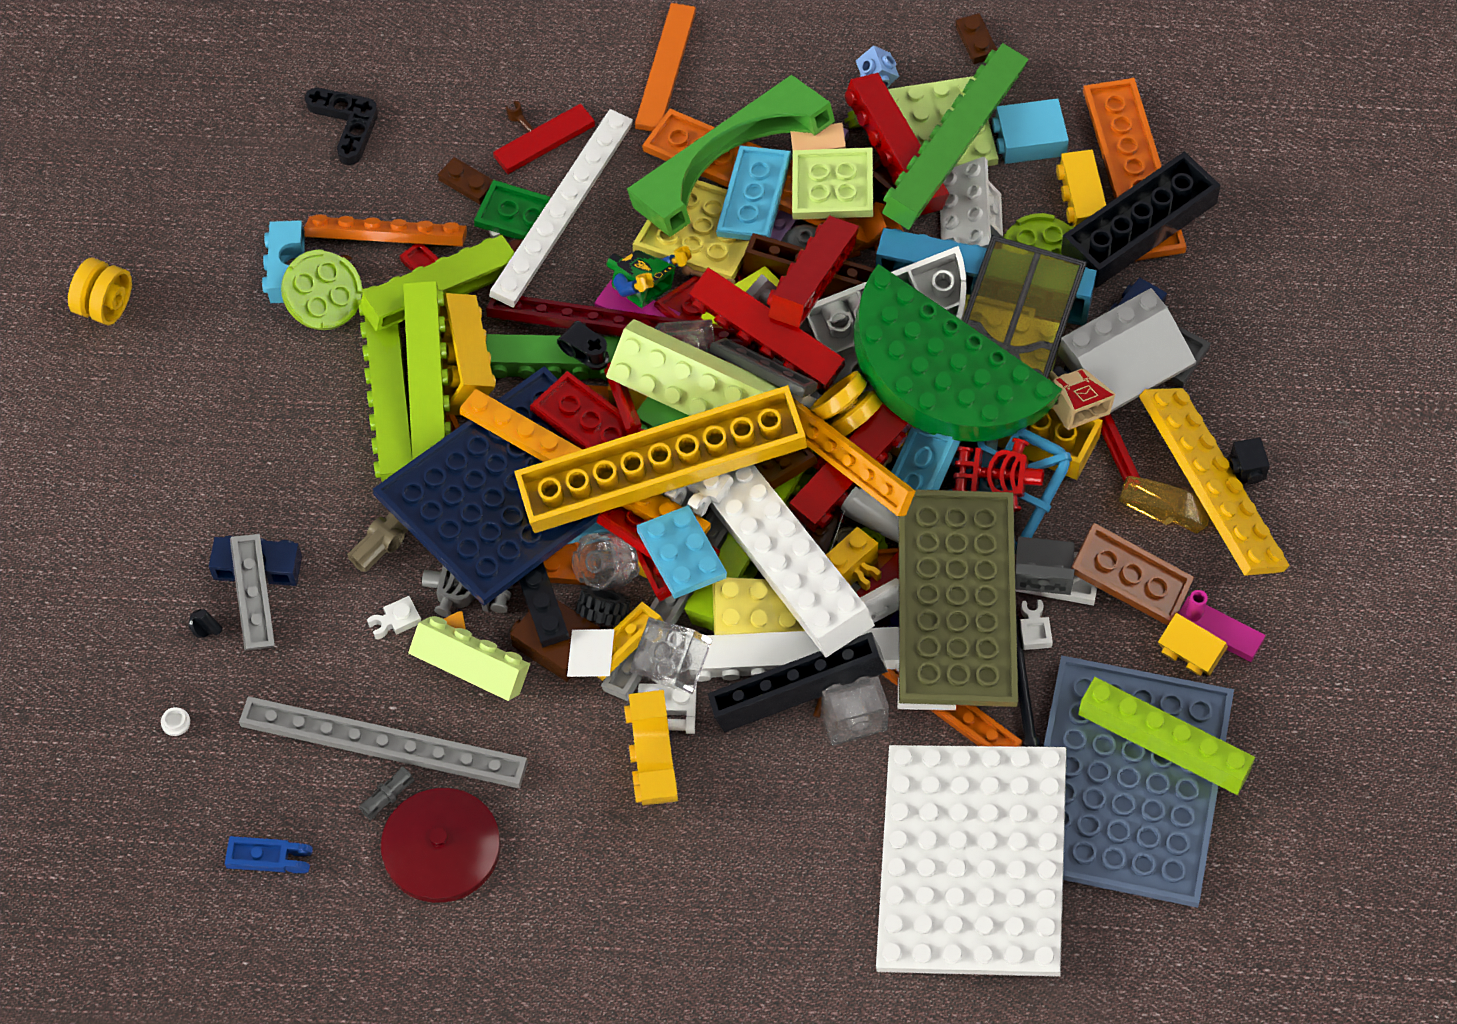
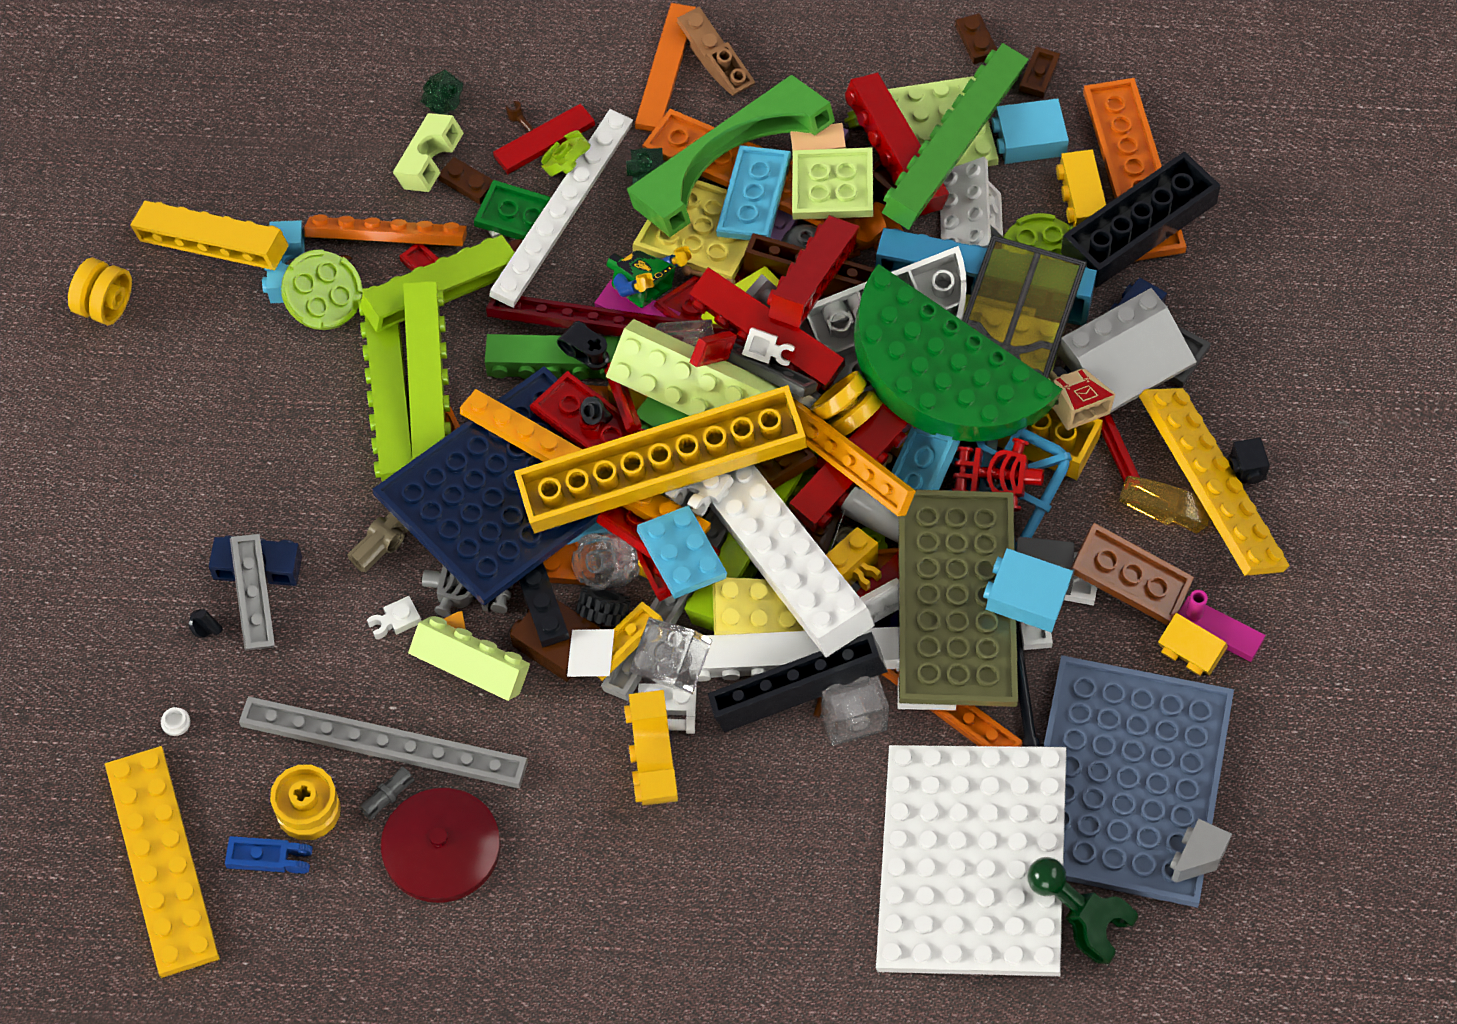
(161, 862): none -> yellow plate
(209, 235): none -> yellow brick
(305, 802): none -> yellow wheel
(354, 119): black beam -> none
(435, 135): none -> yellowish green arch
(442, 92): none -> clear green brick
(466, 350): yellow brick -> none
(563, 156): none -> lime plate
(594, 411): none -> black plate
(643, 162): none -> clear green brick
(713, 53): none -> medium nougat slope
(713, 348): none -> red tile
(763, 346): none -> white plate
(878, 61): light blue brick -> none
(1027, 589): none -> medium azure brick
(1039, 72): none -> reddish brown plate
(1087, 912): none -> dark green piece
(1166, 735): lime brick -> none
(1202, 851): none -> light grey slope

